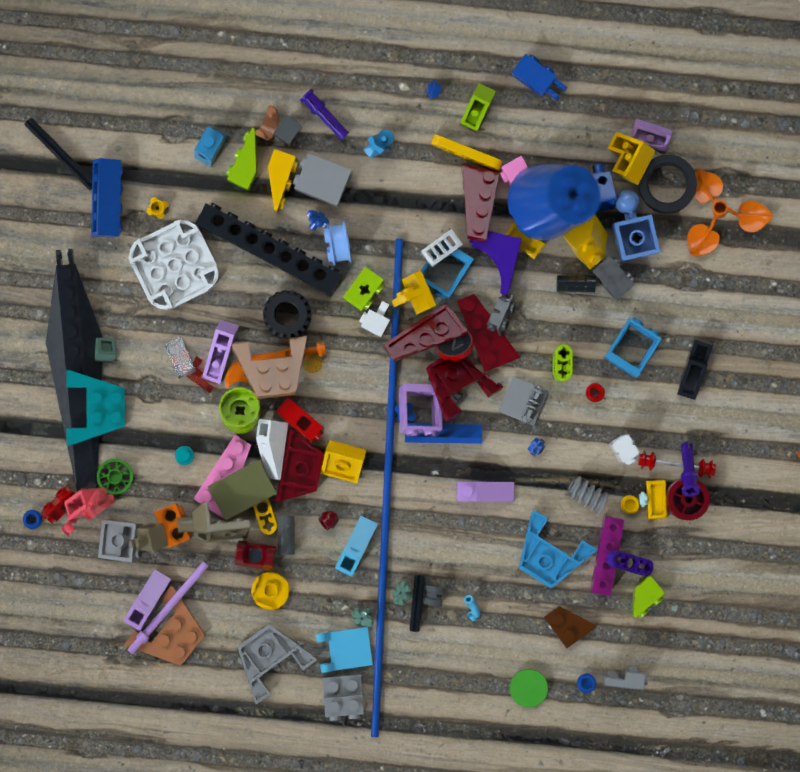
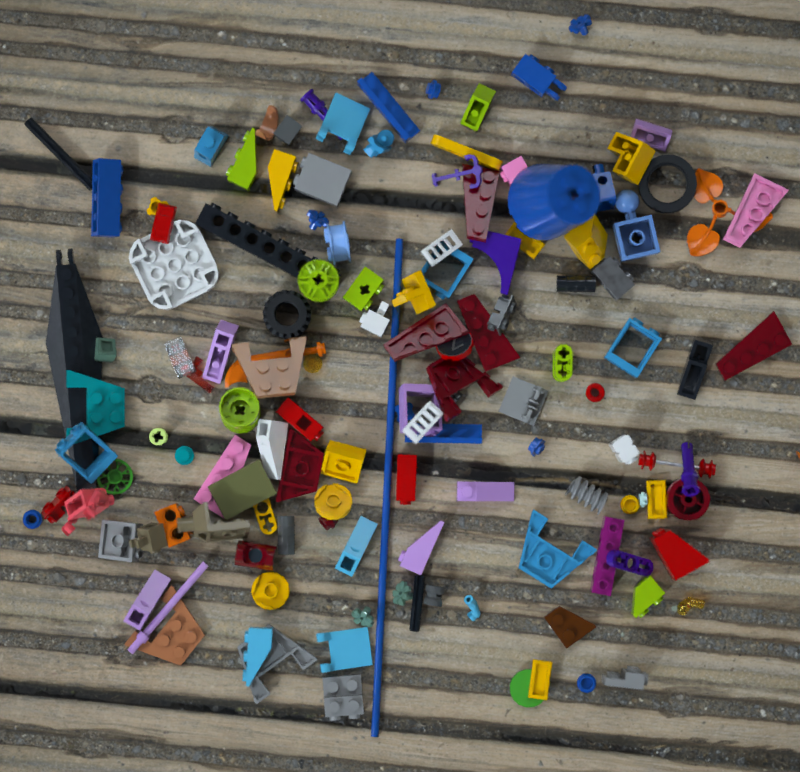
(98, 465): none -> dark azure window
(154, 440): none -> yellowish green bush
(163, 223): none -> red tile
(259, 645): none -> medium azure slope
(325, 290): none -> lime wheel
(333, 501): none -> yellow tile
(344, 120): none -> medium azure flag
(388, 107): none -> blue fence
(406, 478): none -> red brick
(418, 552): none -> lavender slope
(433, 410): none -> white slope
(476, 170): none -> dark purple piece
(540, 679): none -> yellow tile
(580, 24): none -> blue plant
(676, 554): none -> red slope
(688, 603): none -> clear yellow arm
(754, 207): none -> bright pink wing
(758, 345): none -> dark red wing

